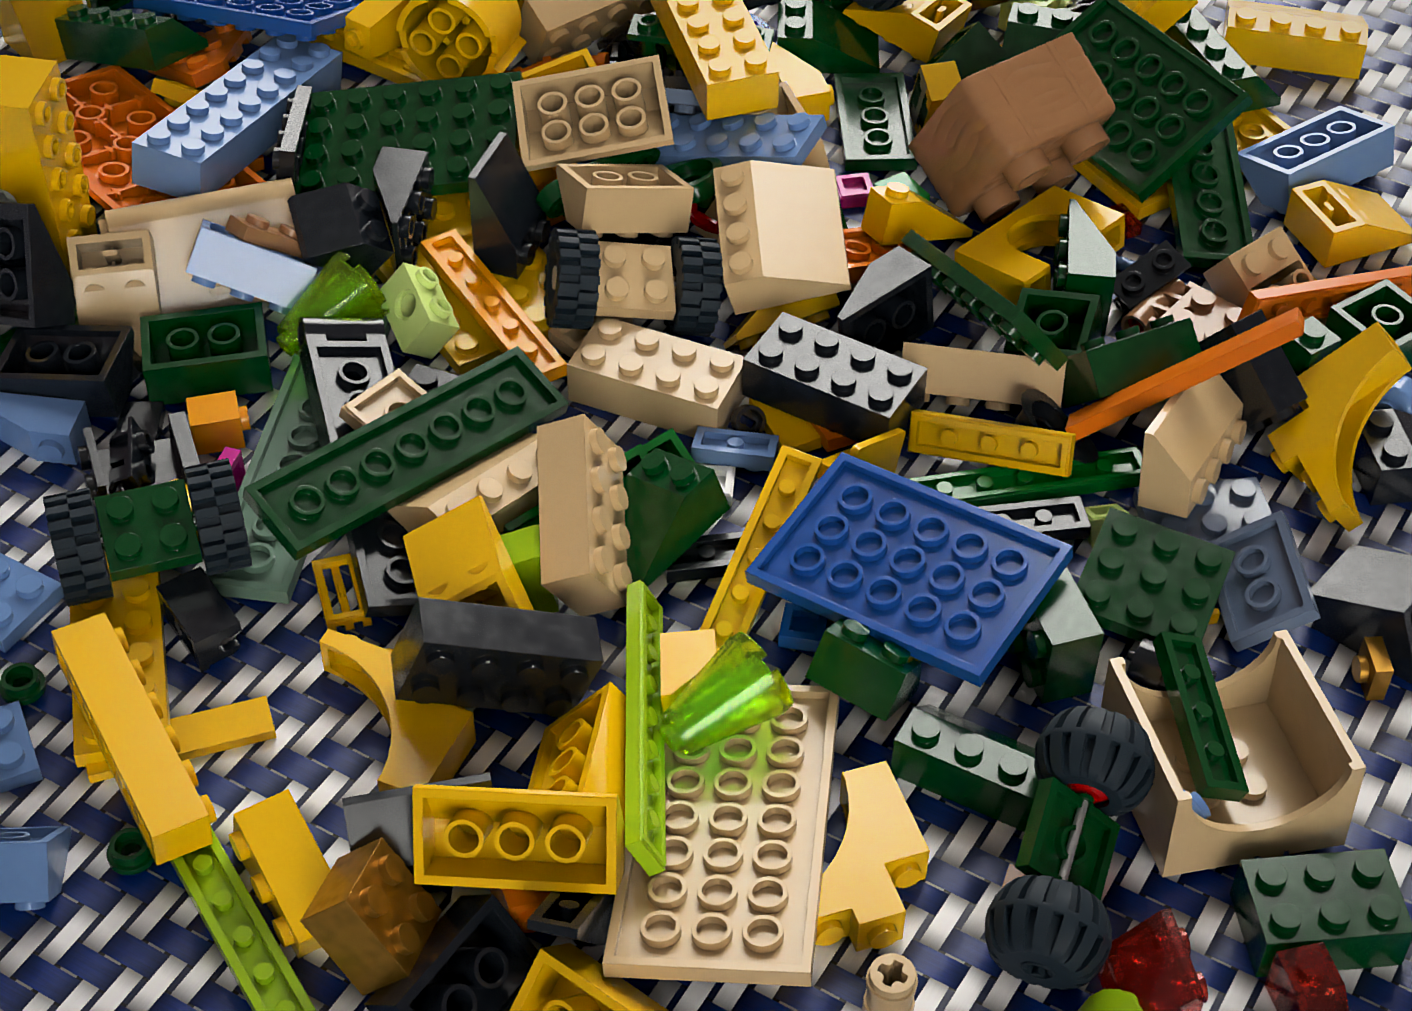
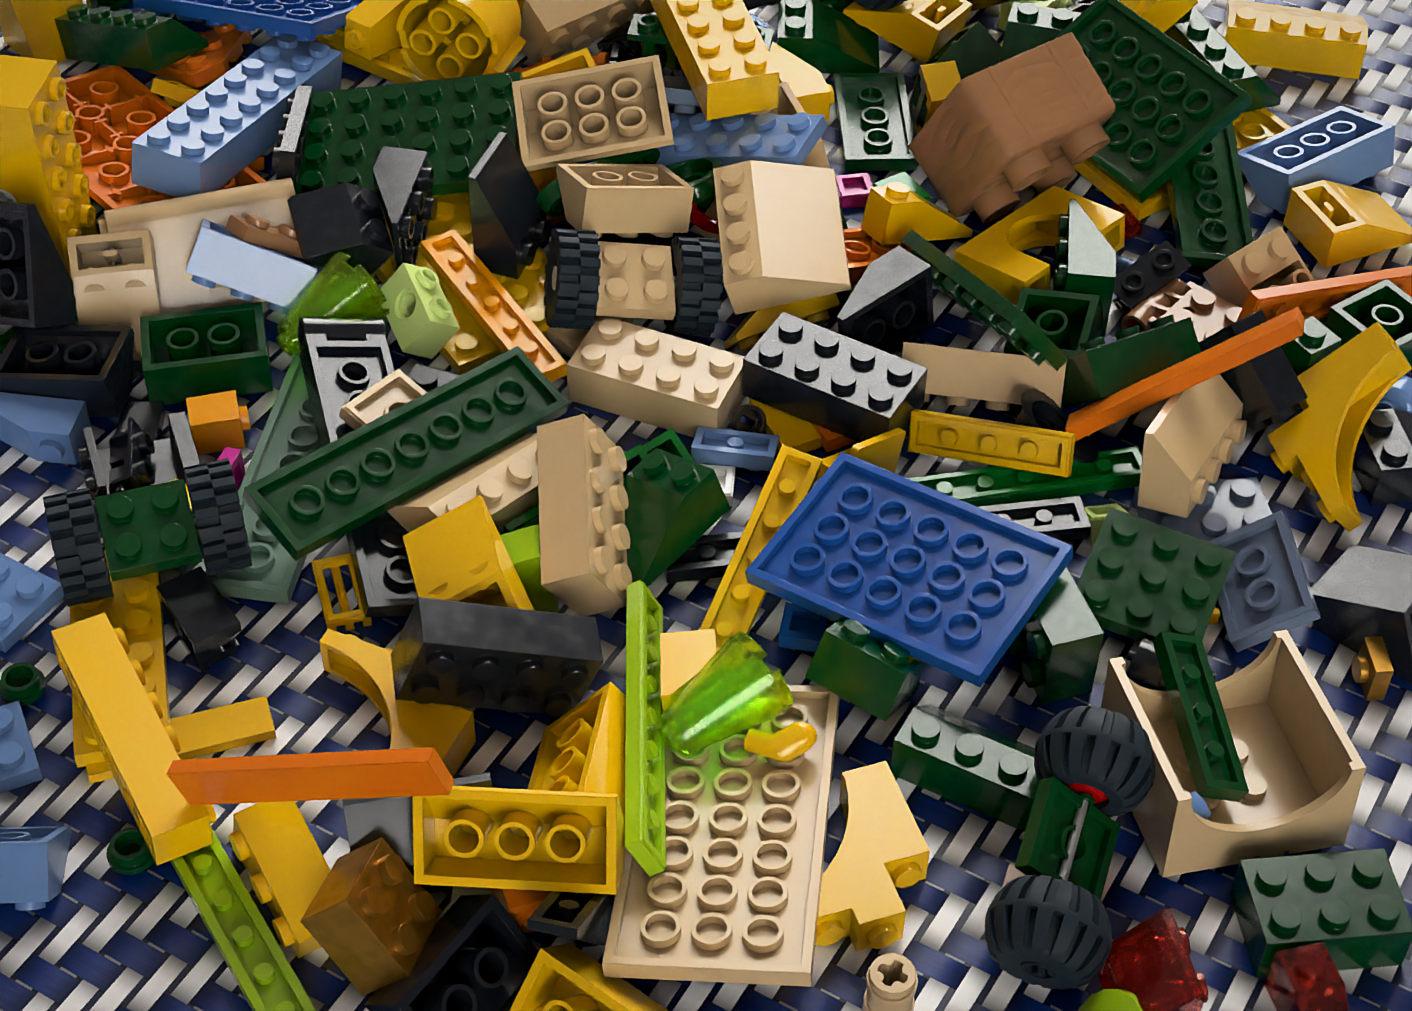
(312, 776): none -> orange tile
(784, 744): none -> yellow arm

